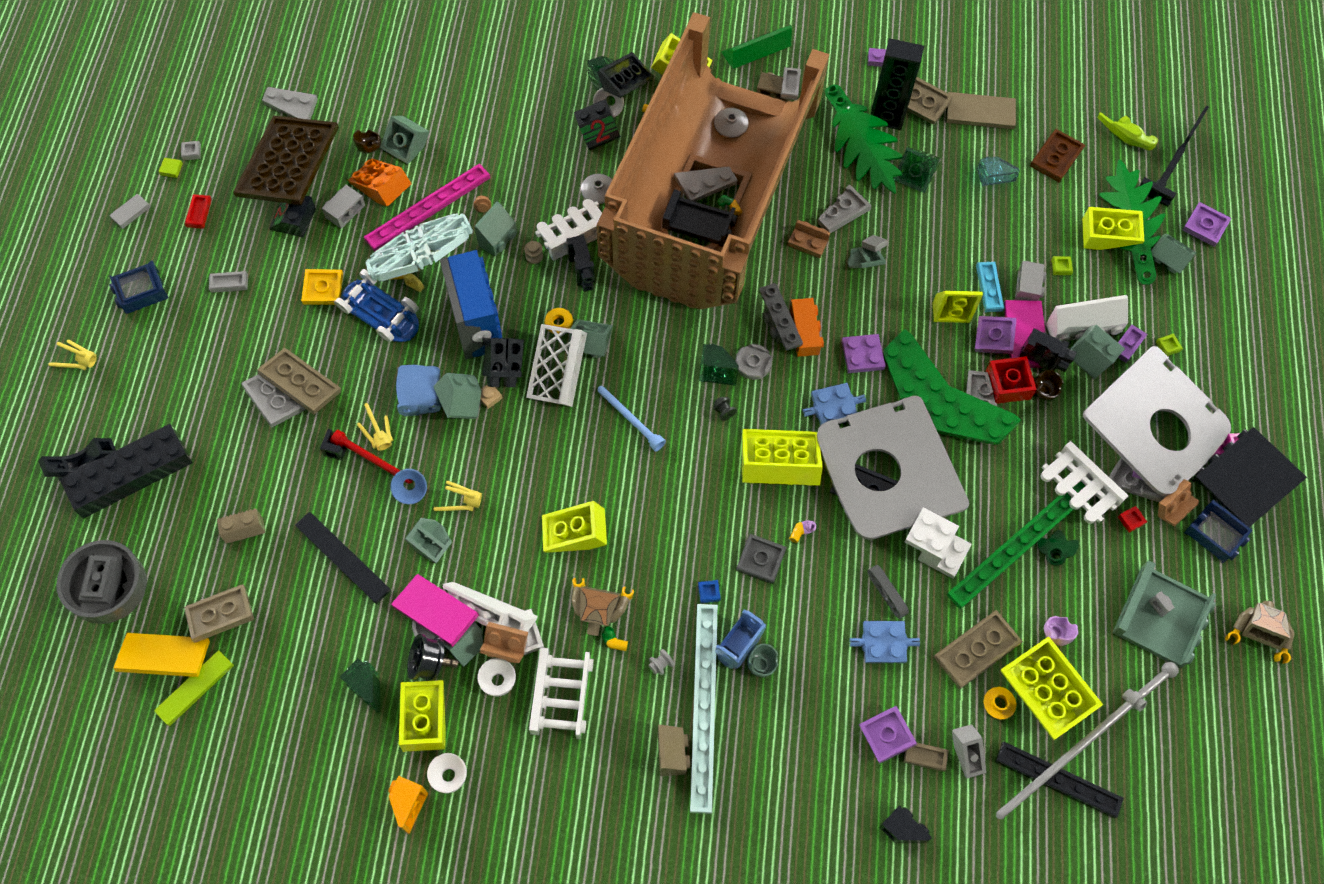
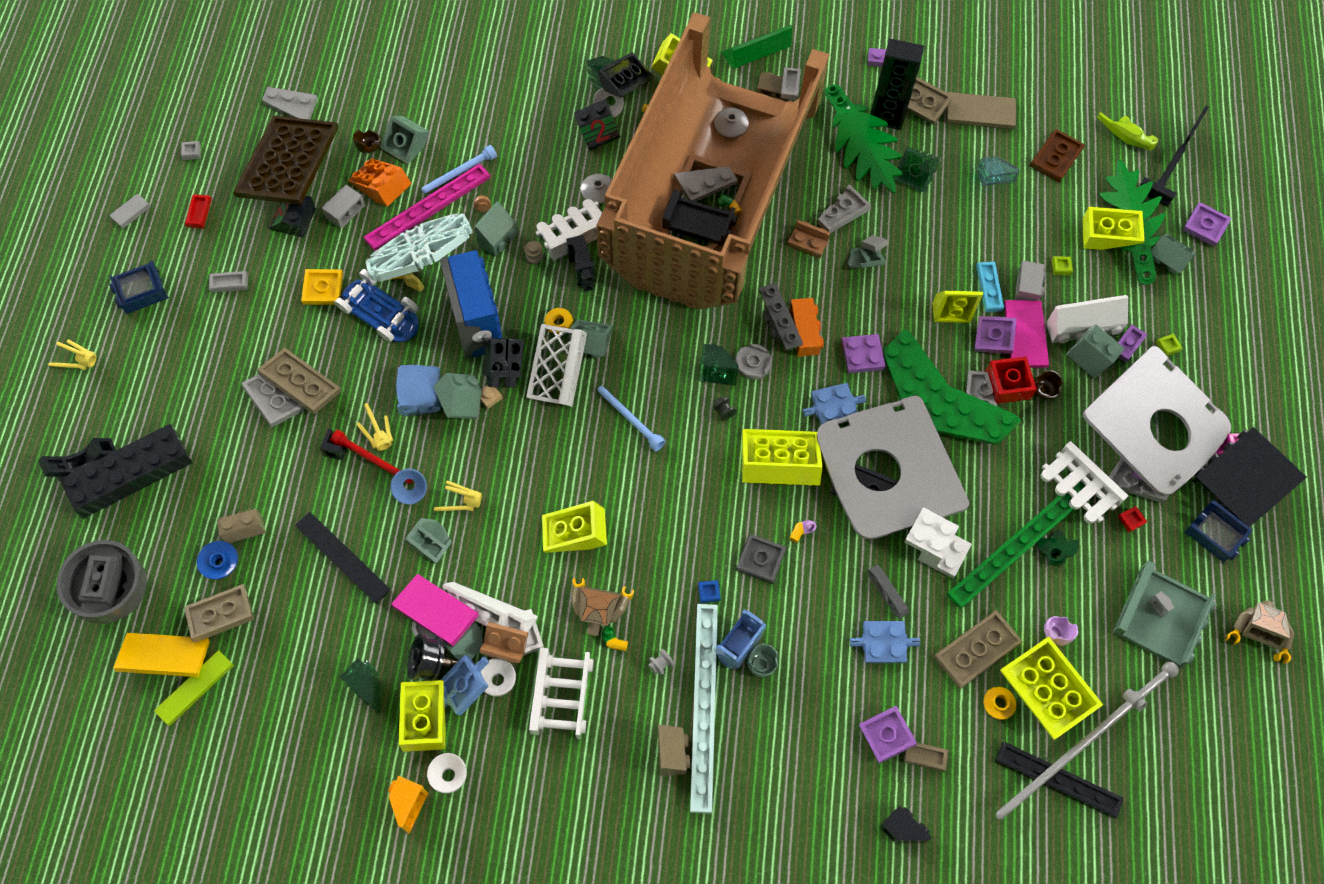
(170, 167): lime tile -> none
(211, 554): none -> blue dish
(464, 684): none -> medium blue plate
(487, 153): none -> light blue piece
(969, 750): light grey slope -> none
(1047, 351): black hips -> none
(1178, 504): medium nougat bracket -> none

